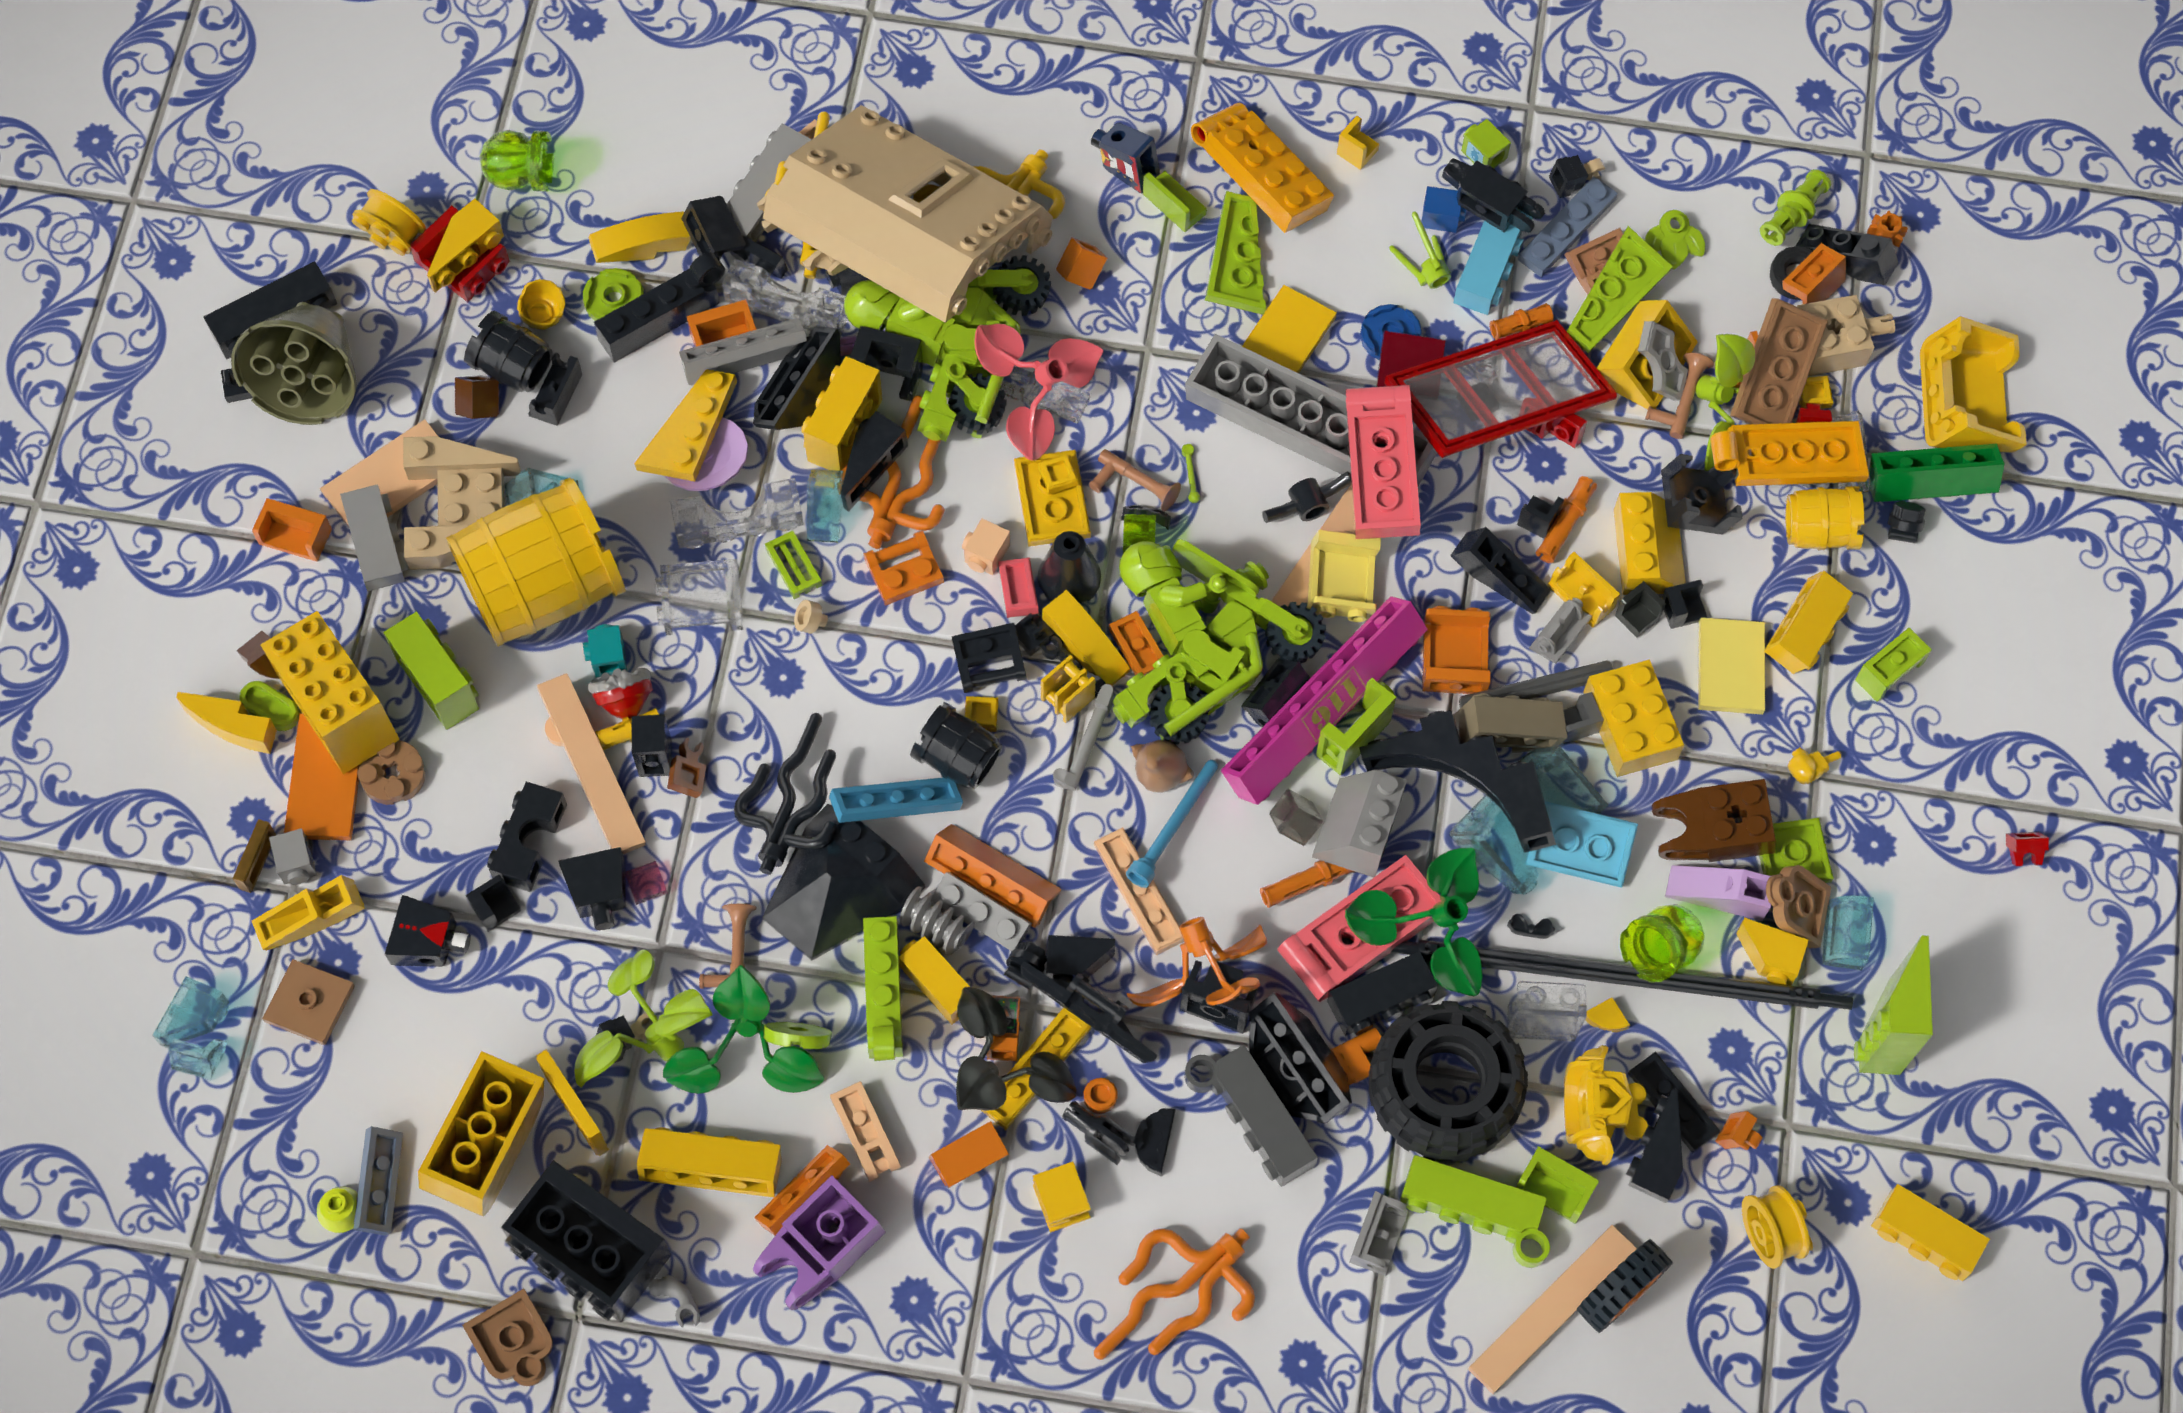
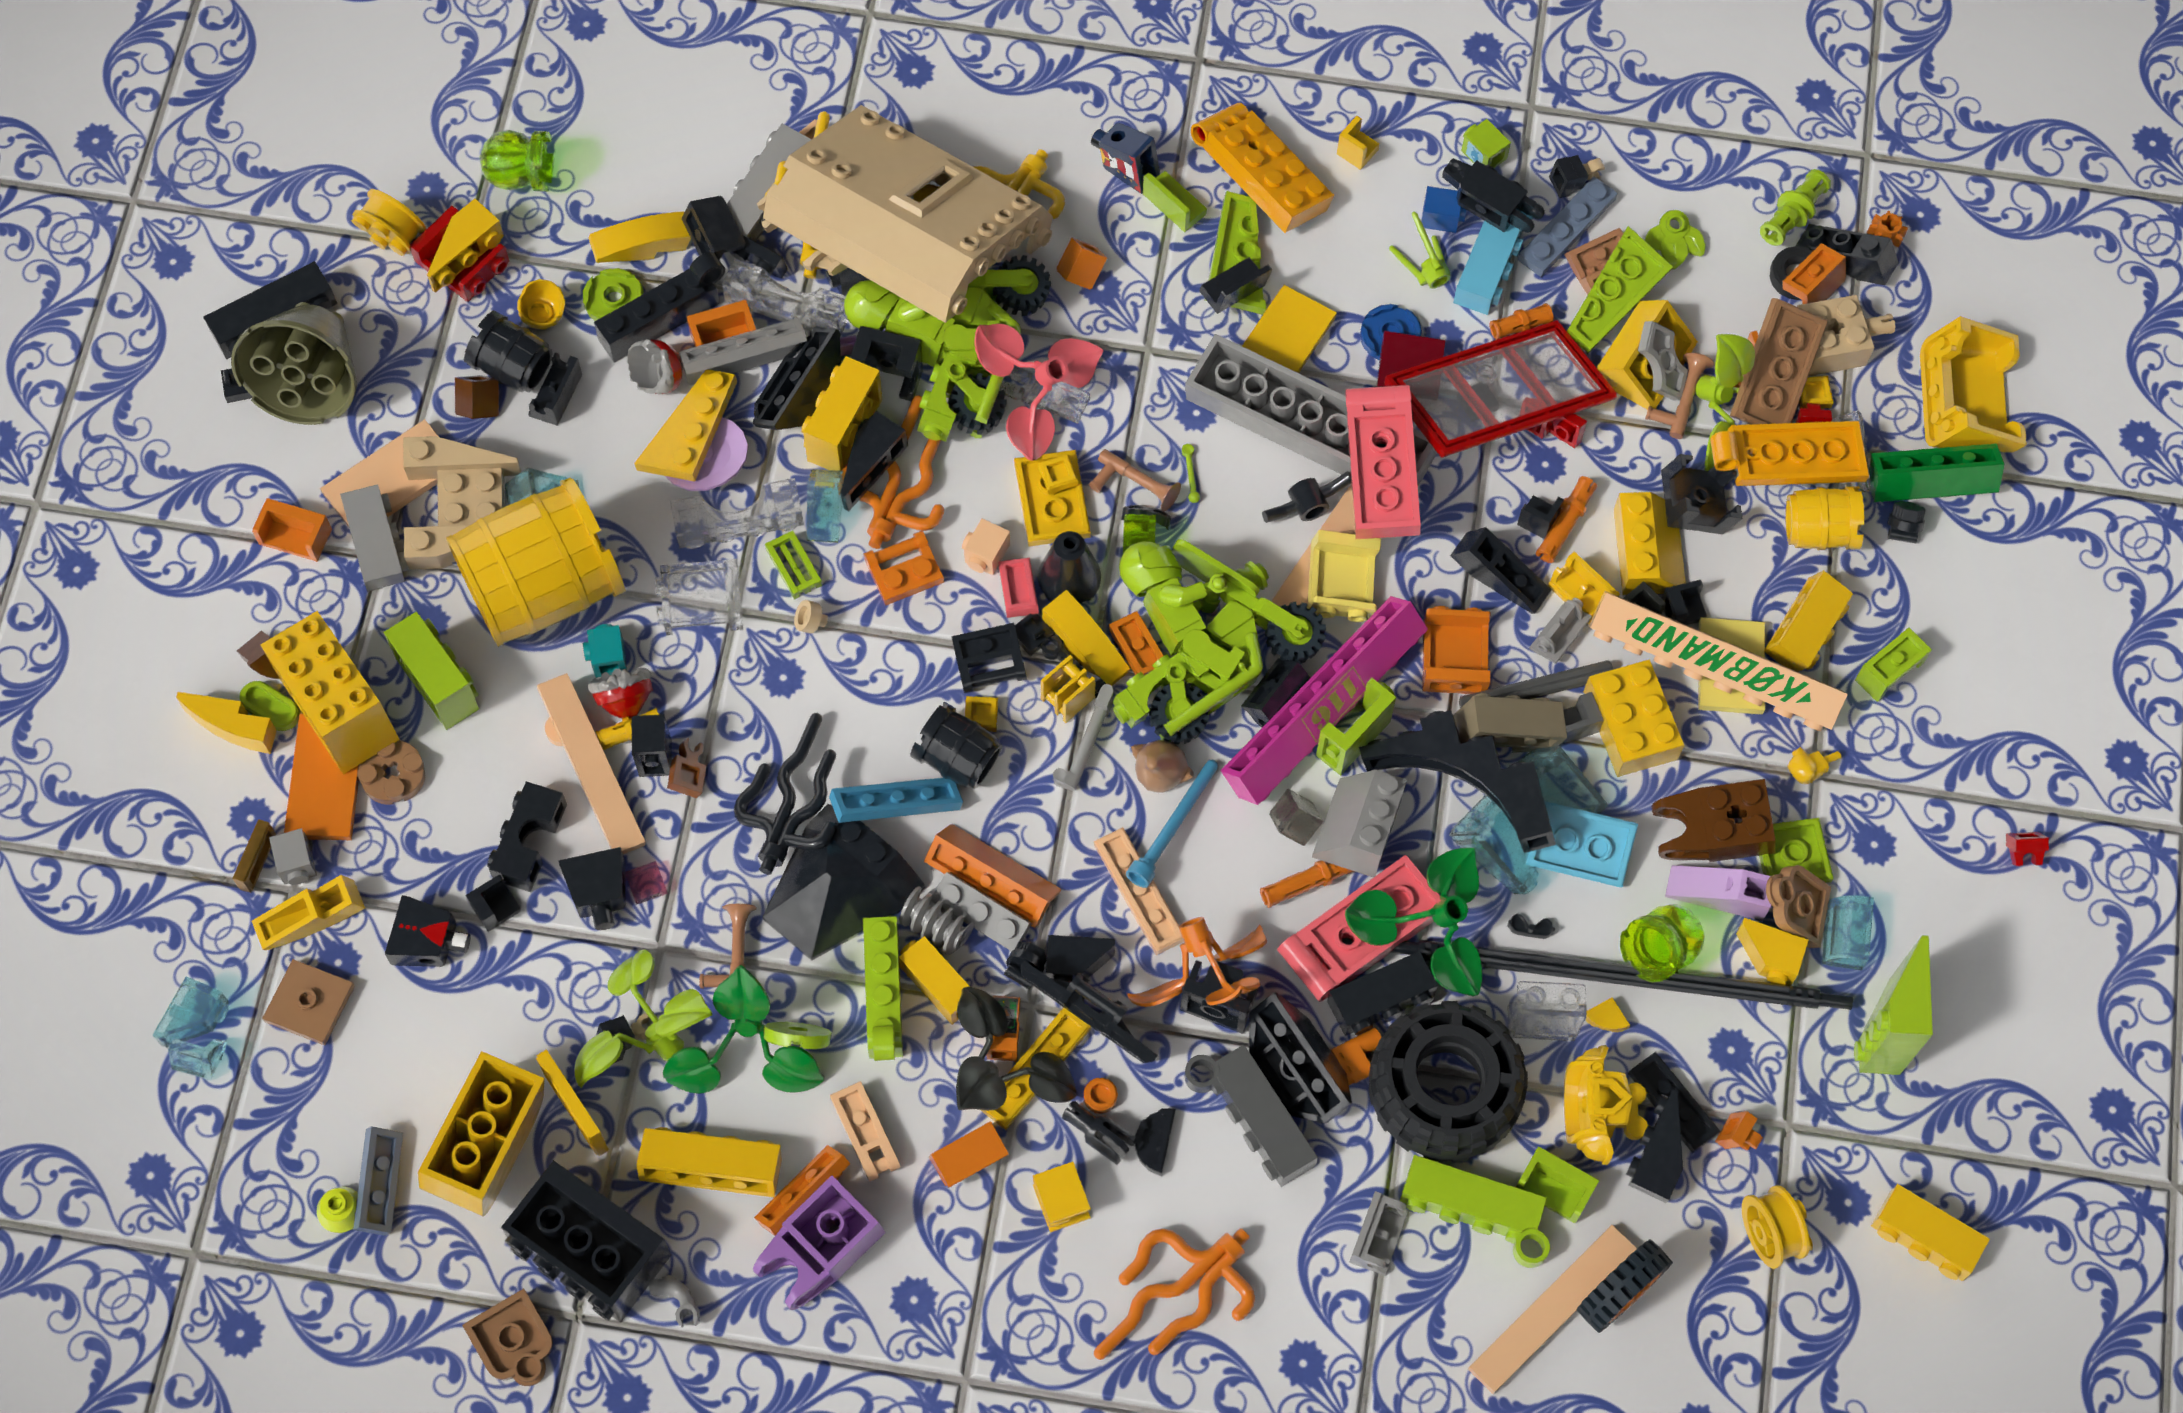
(654, 366): none -> light grey hair
(1234, 284): none -> black panel
(1718, 660): none -> light nougat brick

